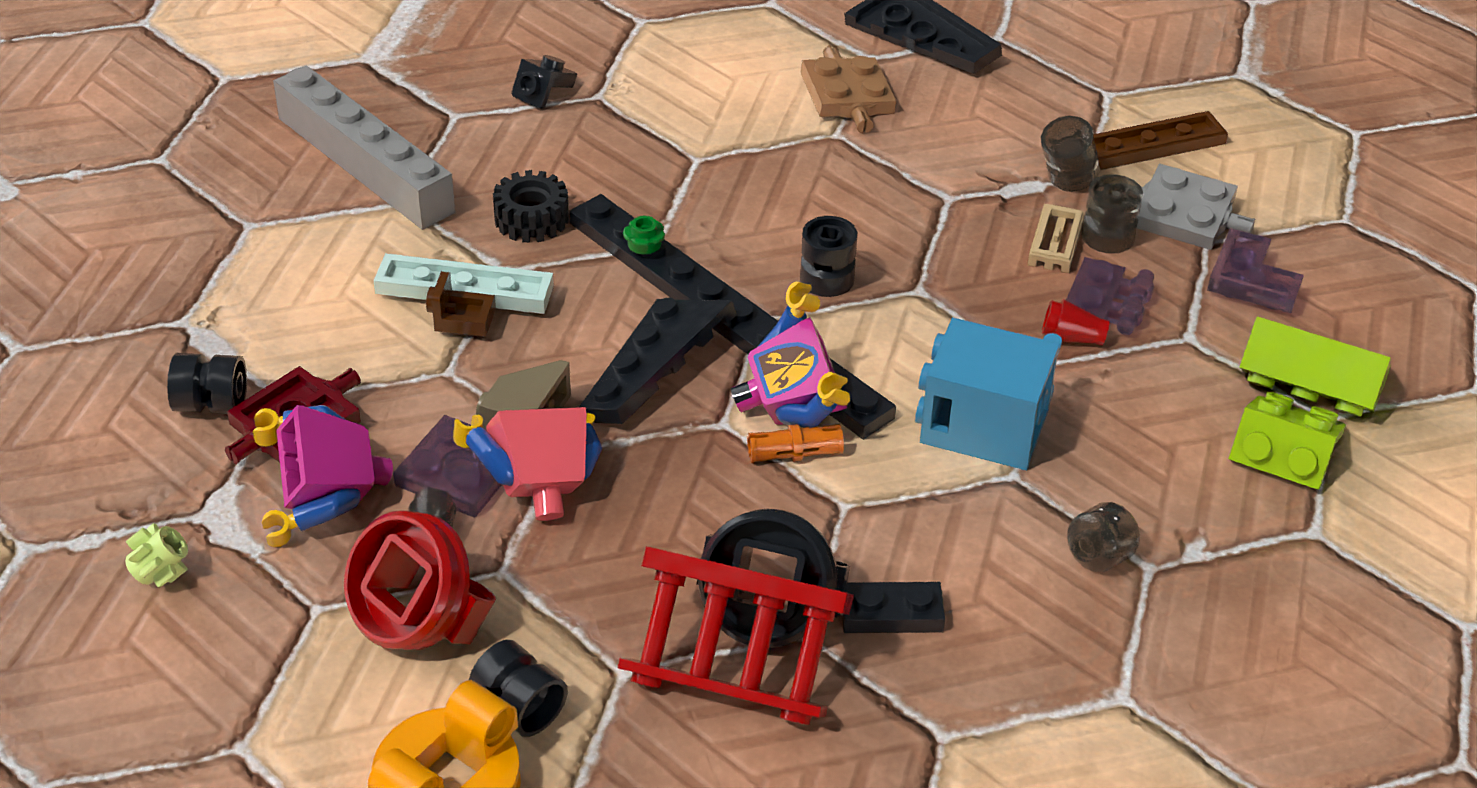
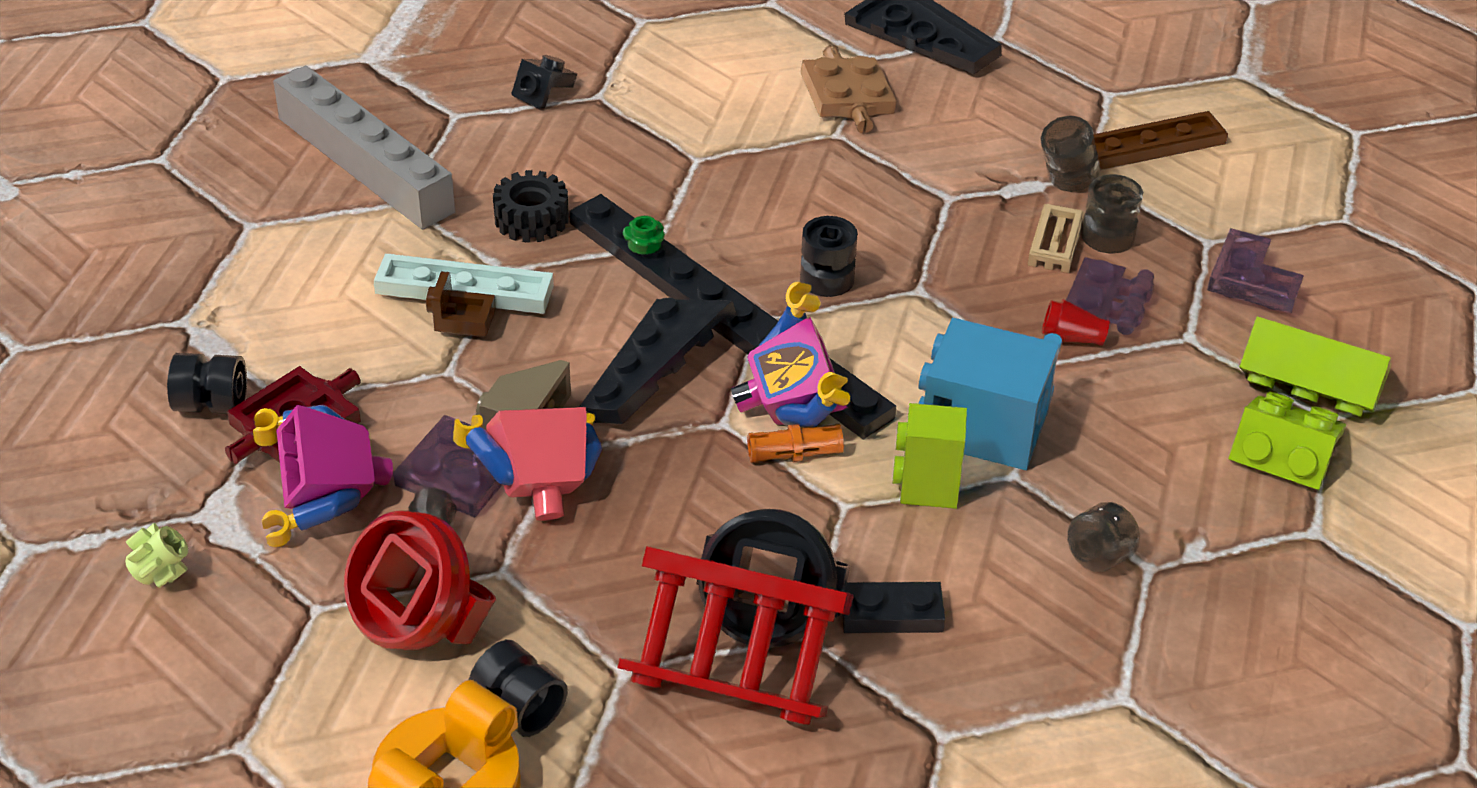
(932, 455): none -> lime brick
(1189, 207): light grey plate -> none

